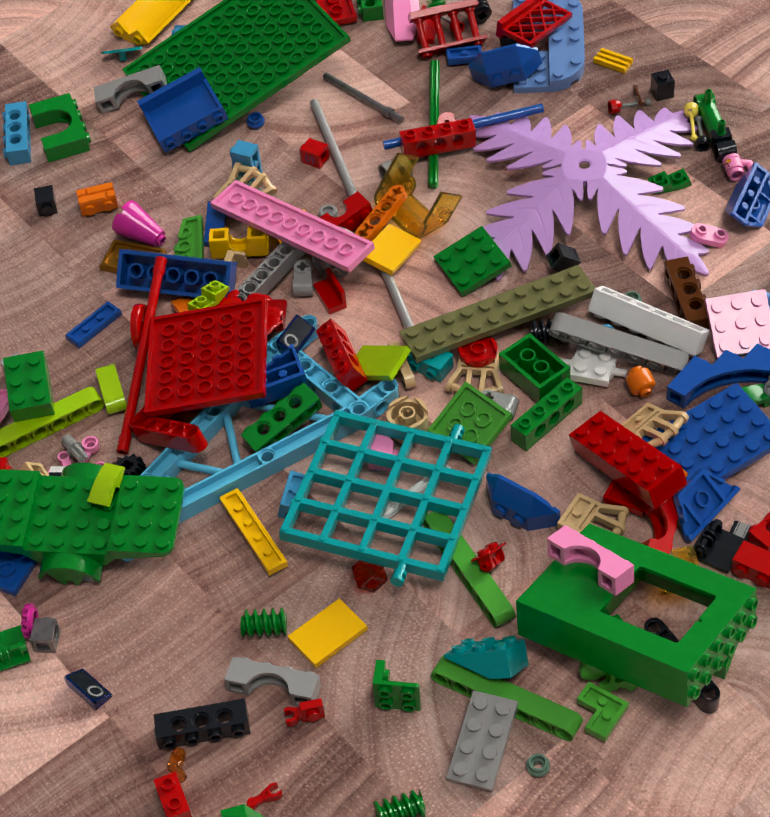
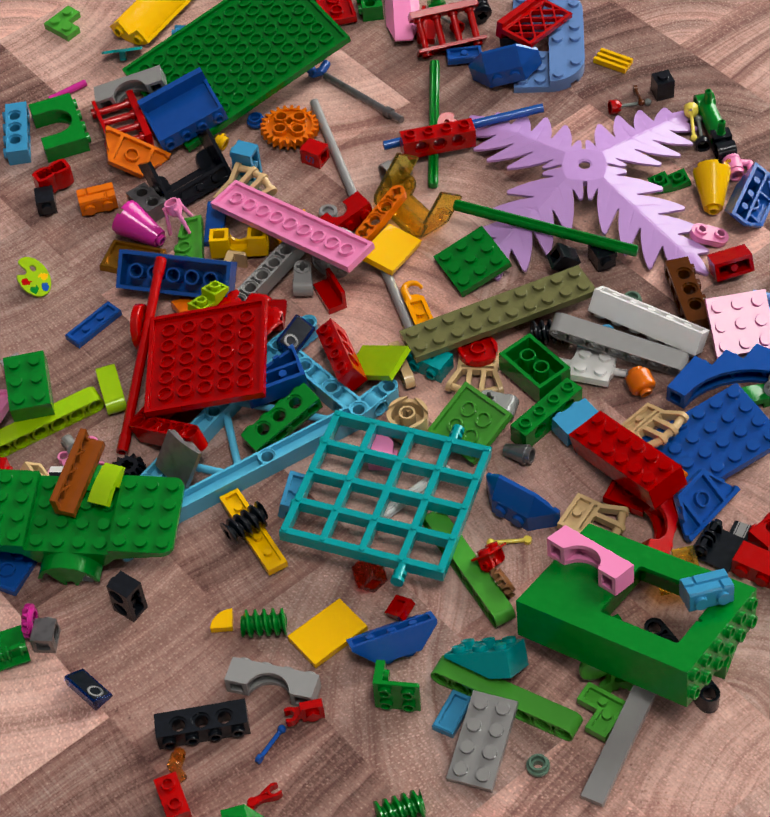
(34, 282): none -> lime piece
(56, 174): none -> red brick
(62, 23): none -> bright green plate
(70, 89): none -> dark pink piece
(76, 474): none -> dark orange fence
(127, 596): none -> black brick
(128, 152): none -> orange wing
(135, 114): none -> red fence
(148, 200): none -> flat silver brick
(174, 208): none -> bright pink plant
(178, 458): none -> flat silver slope
(211, 174): none -> black windscreen
(222, 141): none -> yellow plate
(222, 621): none -> yellow tile
(245, 522): none -> black piece
(280, 730): none -> blue hinge
(289, 127): none -> orange gear
(316, 72): none -> blue arm
(394, 639): none -> blue wedge
(400, 608): none -> red plate
(415, 303): none -> light orange plate
(452, 714): none -> dark azure tile
(503, 582): none -> medium nougat gear
(520, 452): none -> flat silver cone
(526, 540): none -> light yellow hinge
(546, 228): none -> green axle
(567, 421): none -> dark azure brick
(601, 258): none -> black brick
(618, 746): none -> light grey tile
(706, 590): none -> dark azure brick
(712, 184): none -> yellow cone
(730, 262): none -> red brick

